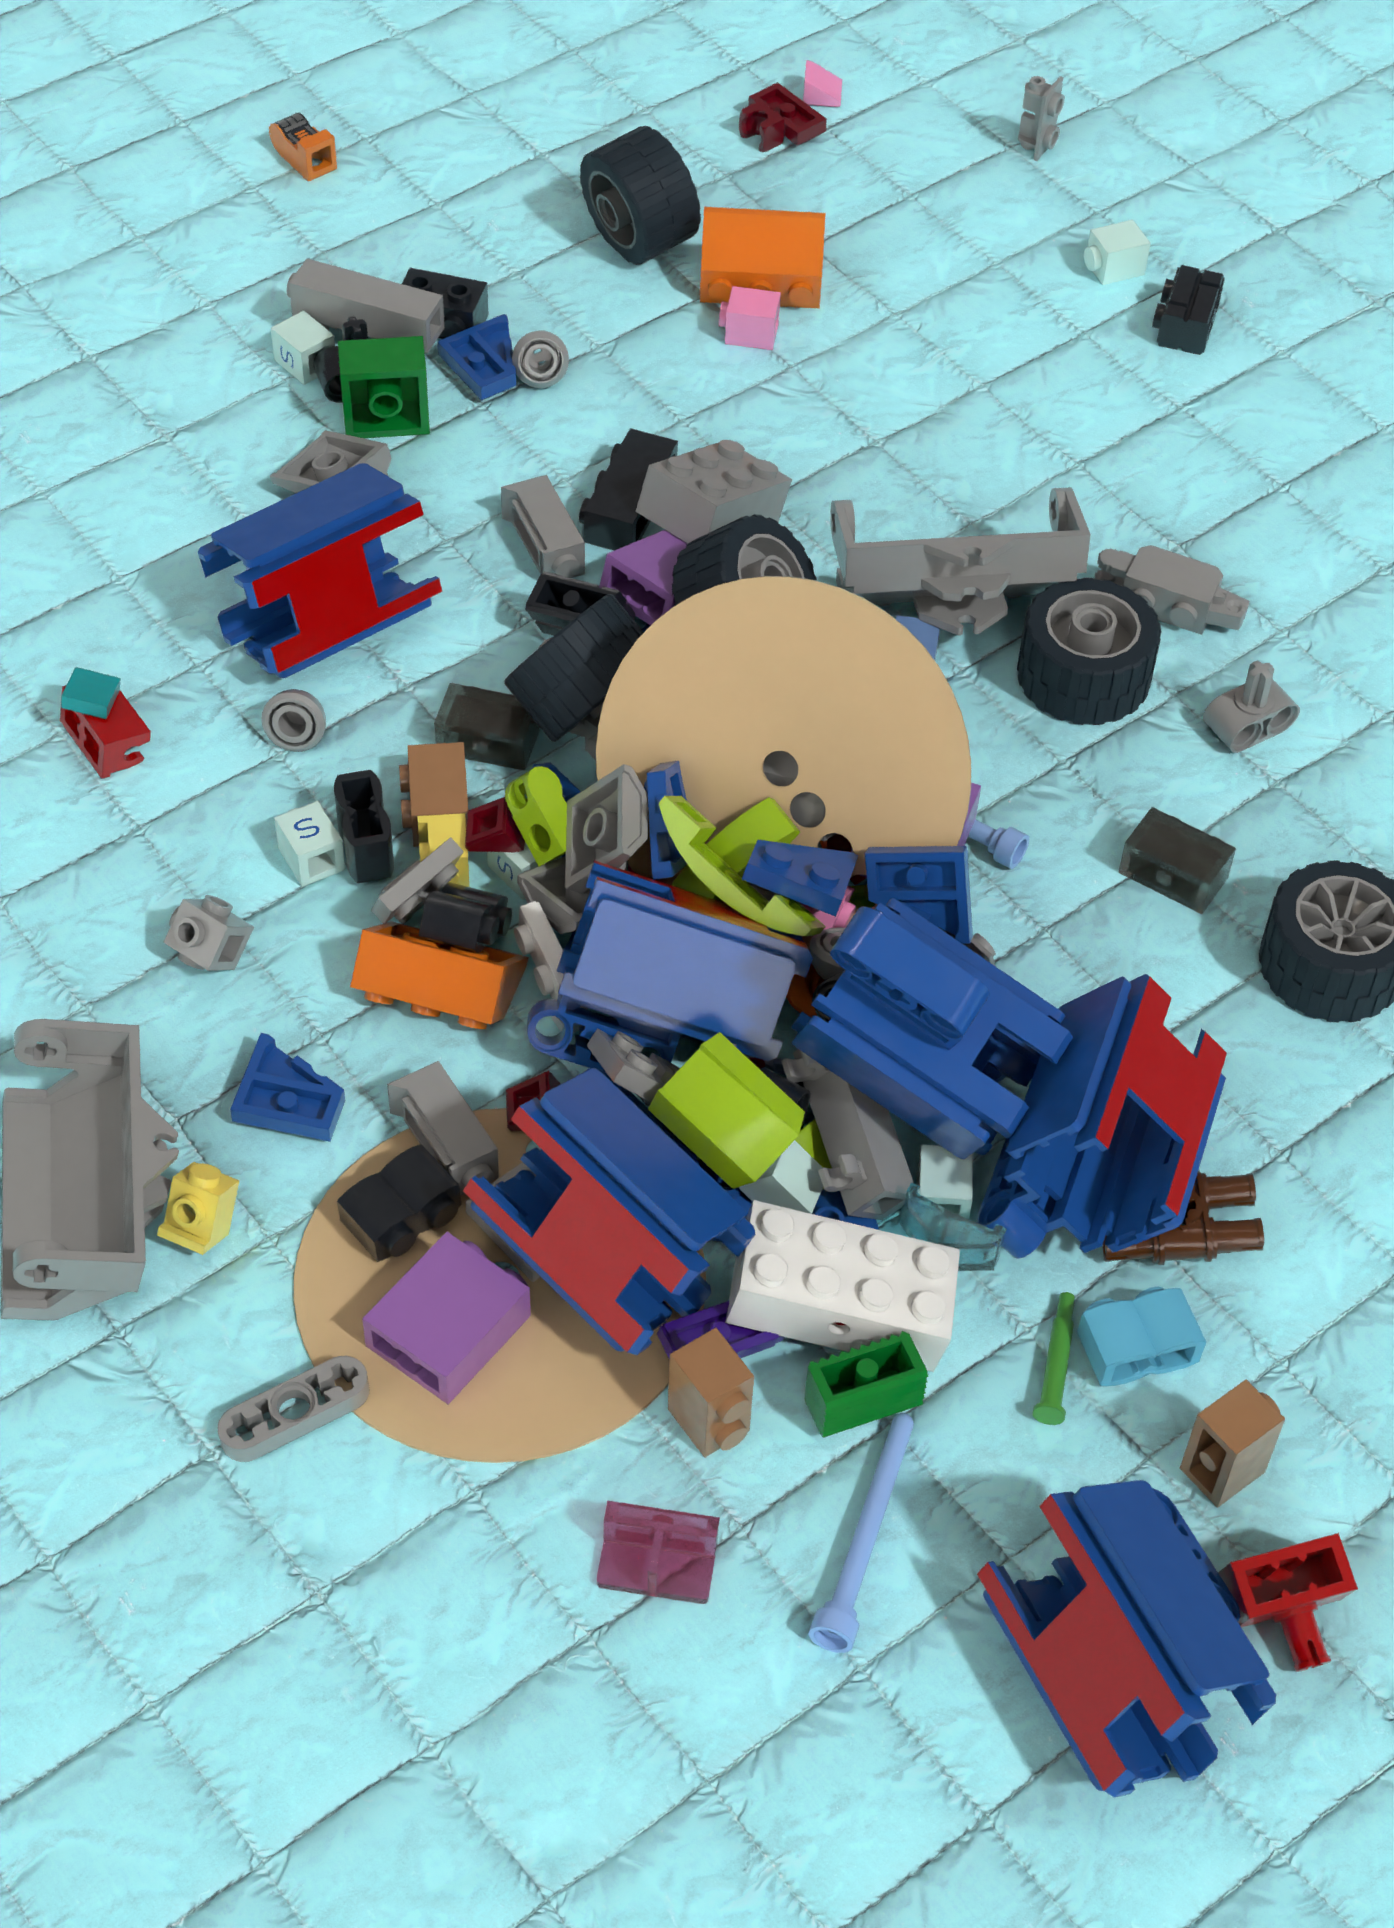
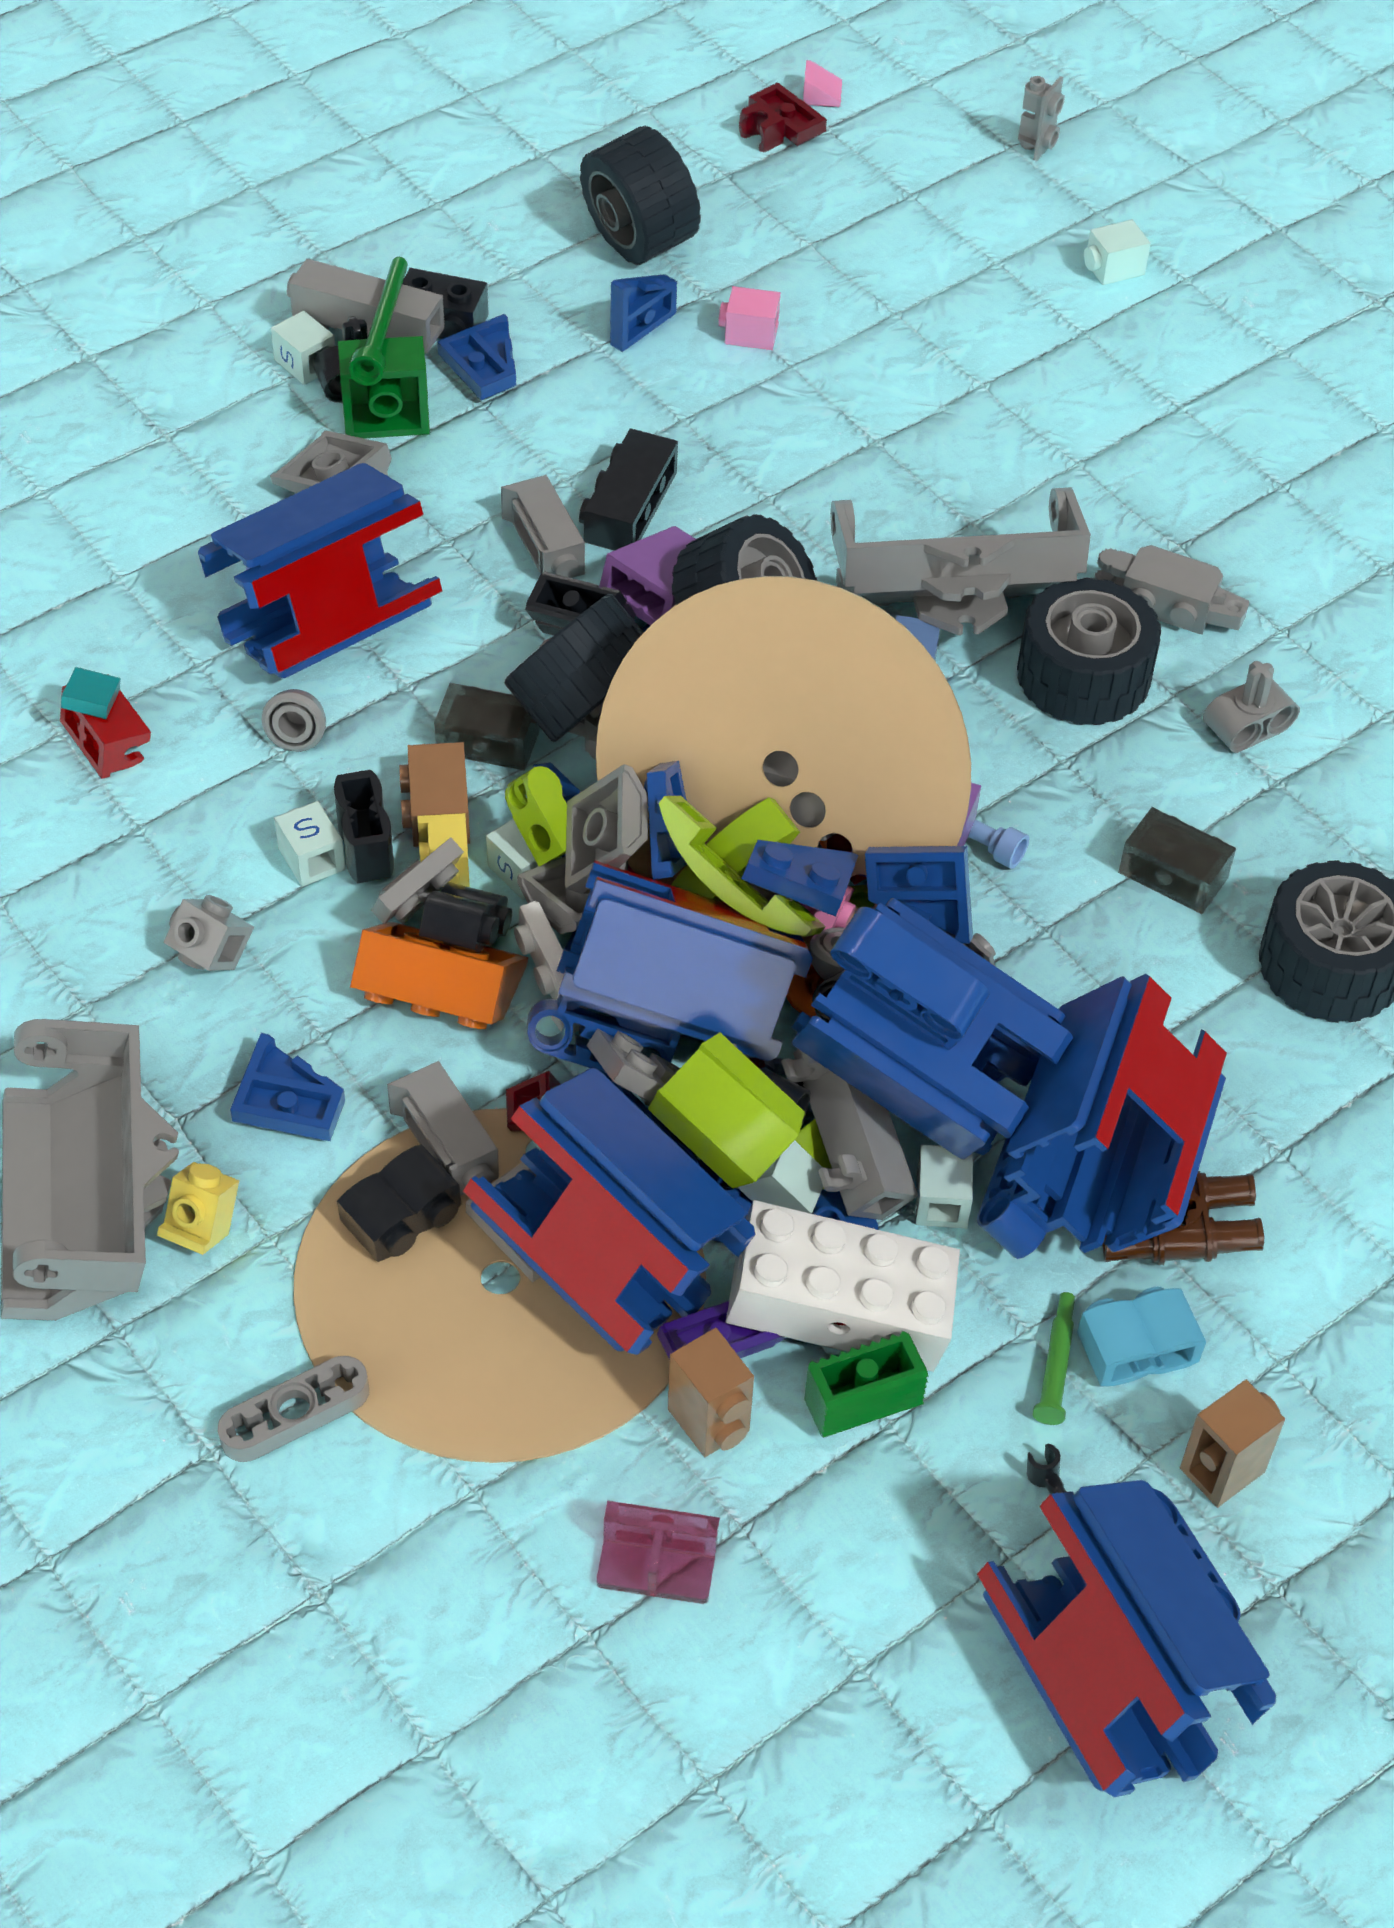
(300, 143): orange leg -> none
(368, 361): none -> green piece
(447, 1316): medium lavender brick -> none
(493, 829): dark red slope -> none
(527, 362): light grey cone -> none
(640, 307): none -> blue wing
(710, 489): light grey brick -> none
(763, 253): orange slope -> none
(836, 1623): light blue piece -> none
(932, 1223): clear light blue slope -> none
(1046, 1475): none -> black hand
(1189, 309): black brick -> none
(1289, 1588): red brick -> none

